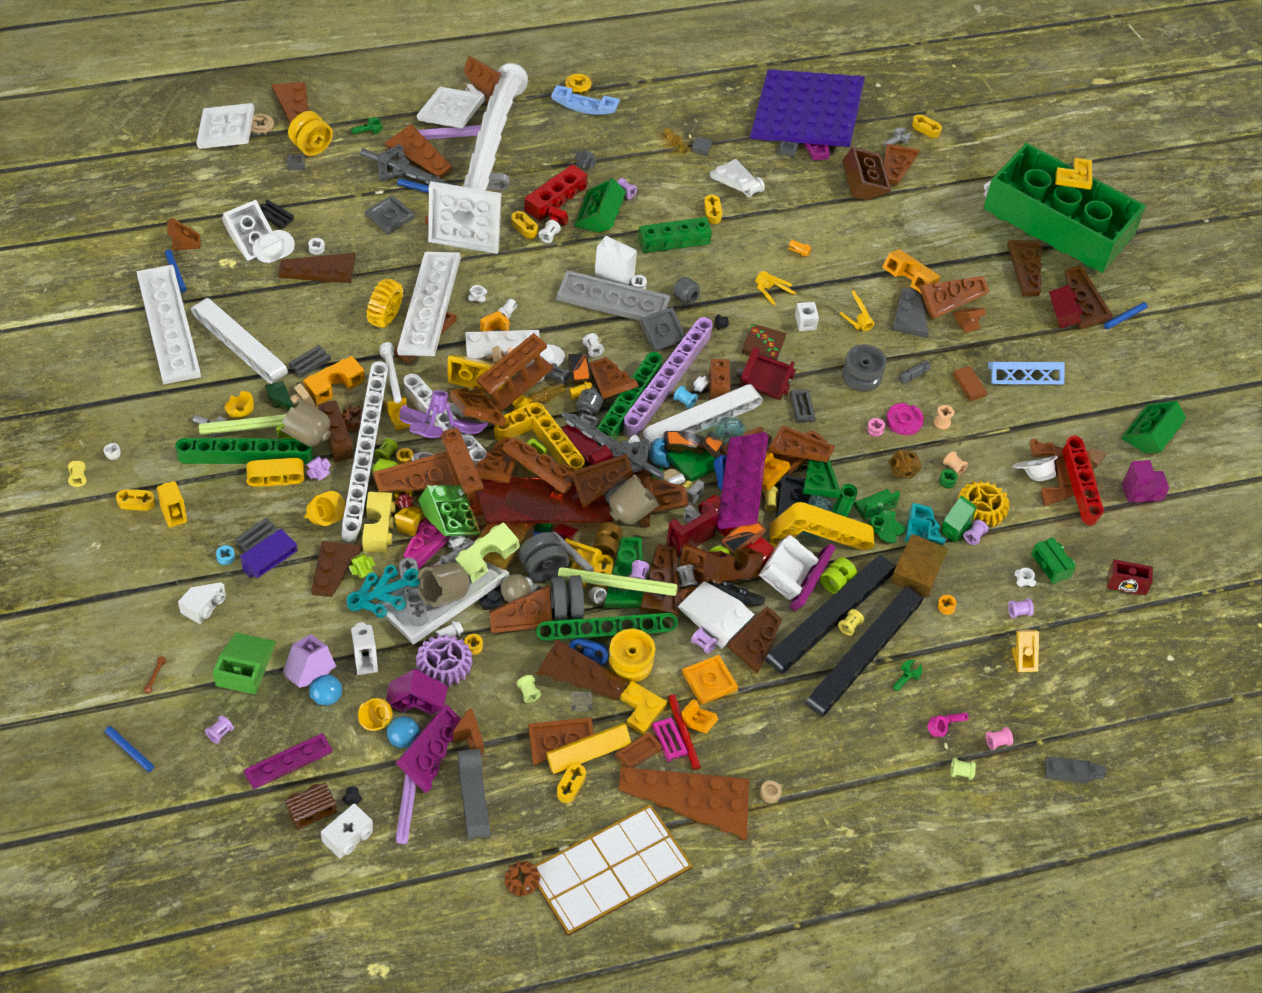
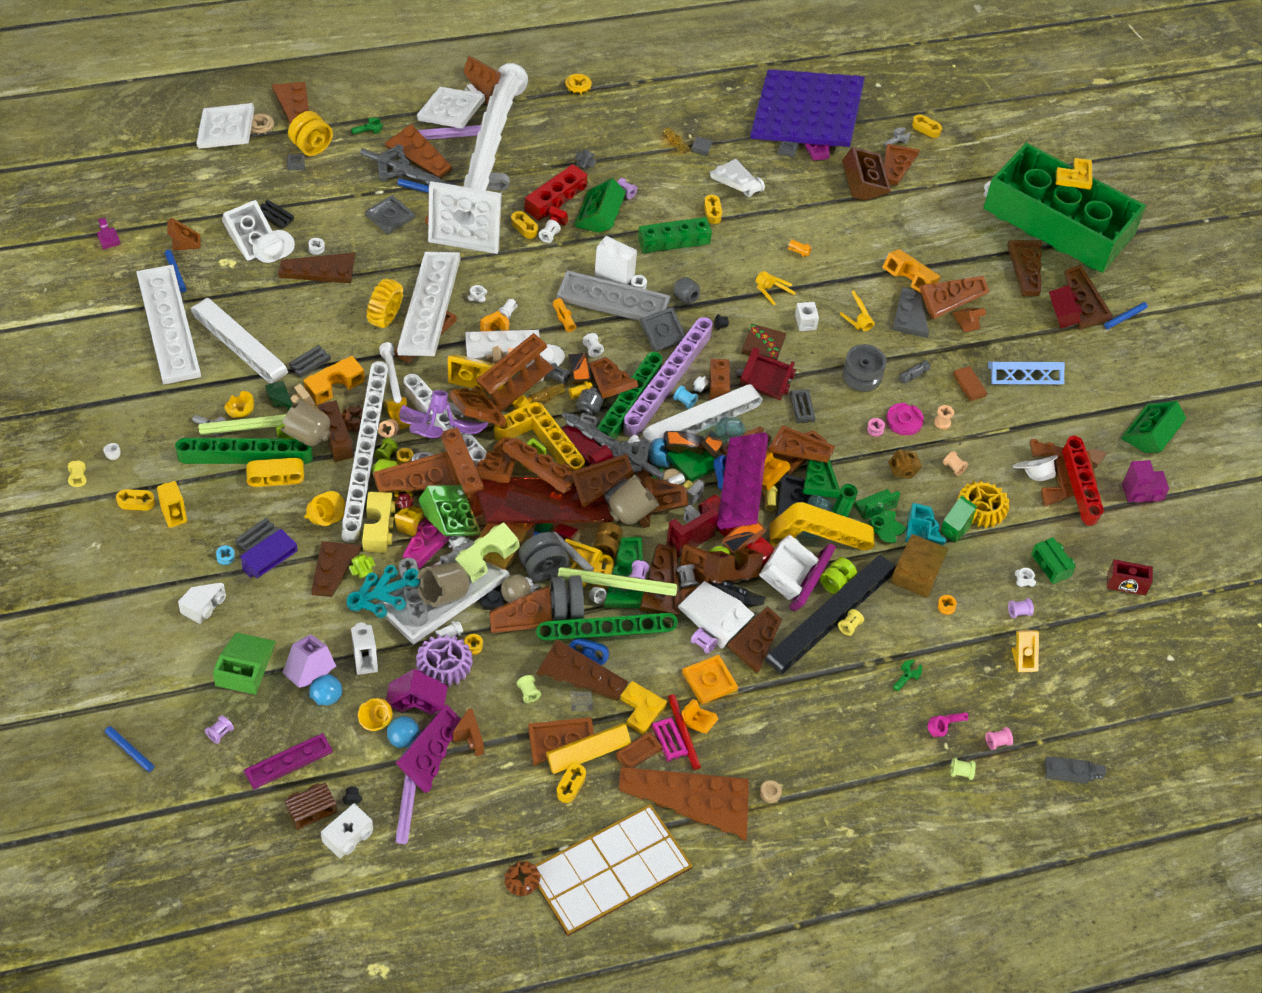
(107, 237): none -> magenta plate
(161, 661): dark orange hinge -> none
(318, 468): lavender gear -> none
(382, 428): none -> light nougat bush
(473, 794): dark grey beam -> none
(564, 315): none -> light orange pin
(584, 104): light blue slope -> none
(631, 655): yellow wheel -> none
(864, 651): black beam -> none
(948, 474): green bush -> none
(974, 534): lavender bush -> none

